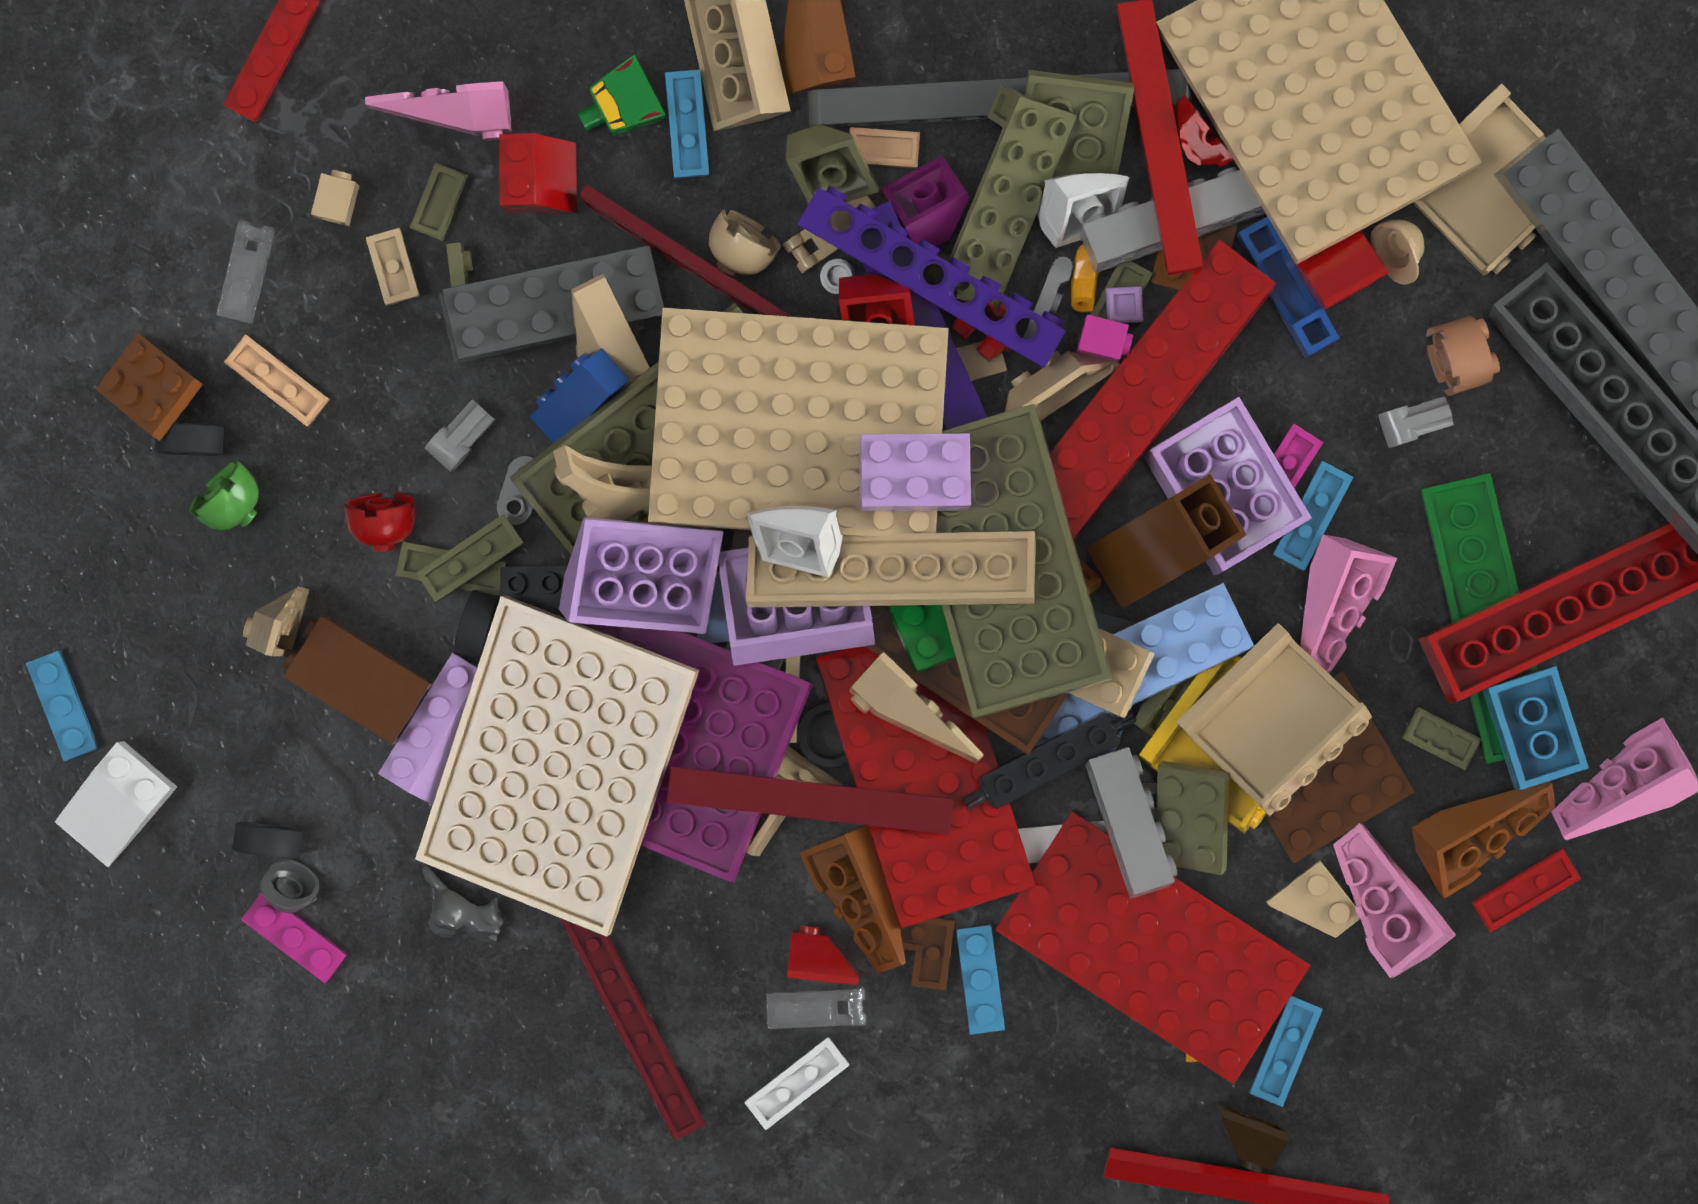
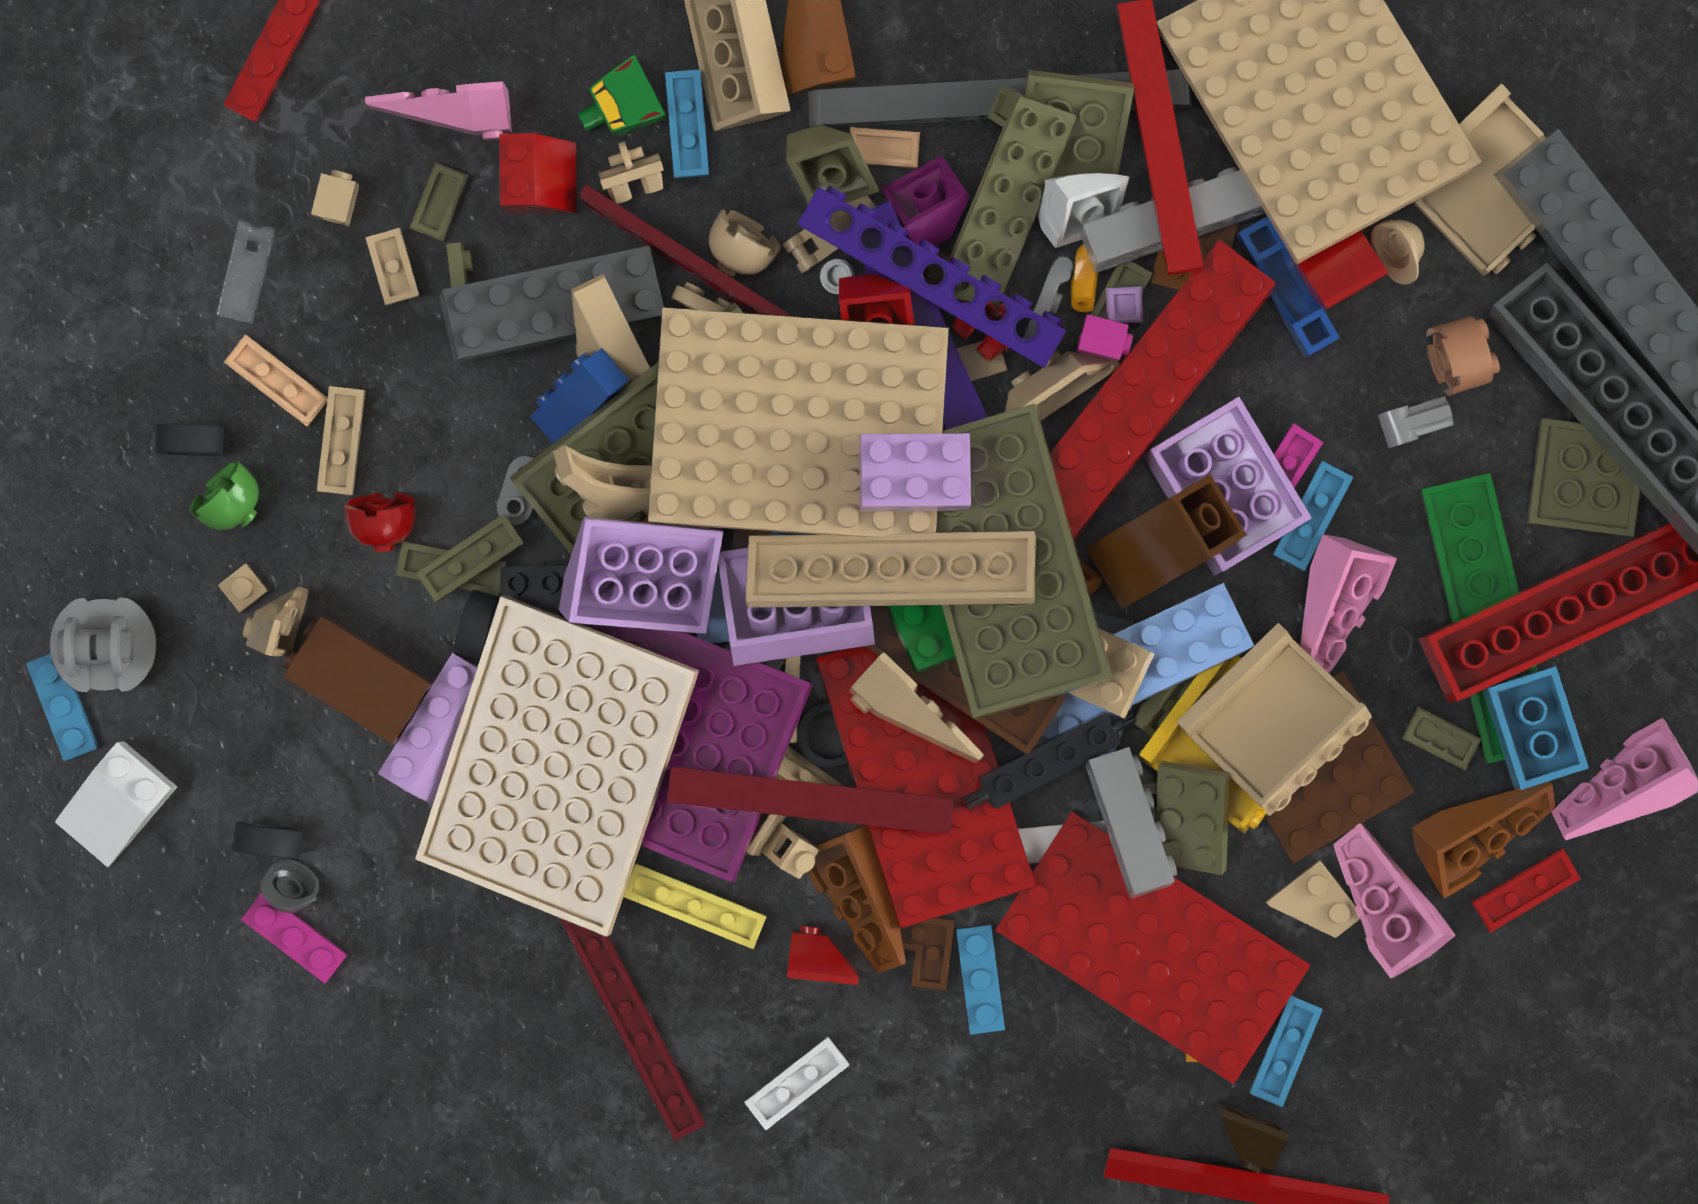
(103, 644): none -> light grey piece
(149, 387): dark orange plate -> none
(243, 588): none -> tan plate
(341, 440): none -> tan plate
(454, 441): light grey piece -> none
(455, 913): dark grey animal -> none
(616, 178): none -> tan hips
(692, 297): none -> tan plate
(694, 906): none -> light yellow plate
(797, 537): white slope -> none
(799, 855): none -> tan brick
(814, 1008): clear plate -> none
(1197, 138): red cylinder -> none
(1579, 483): none -> olive plate

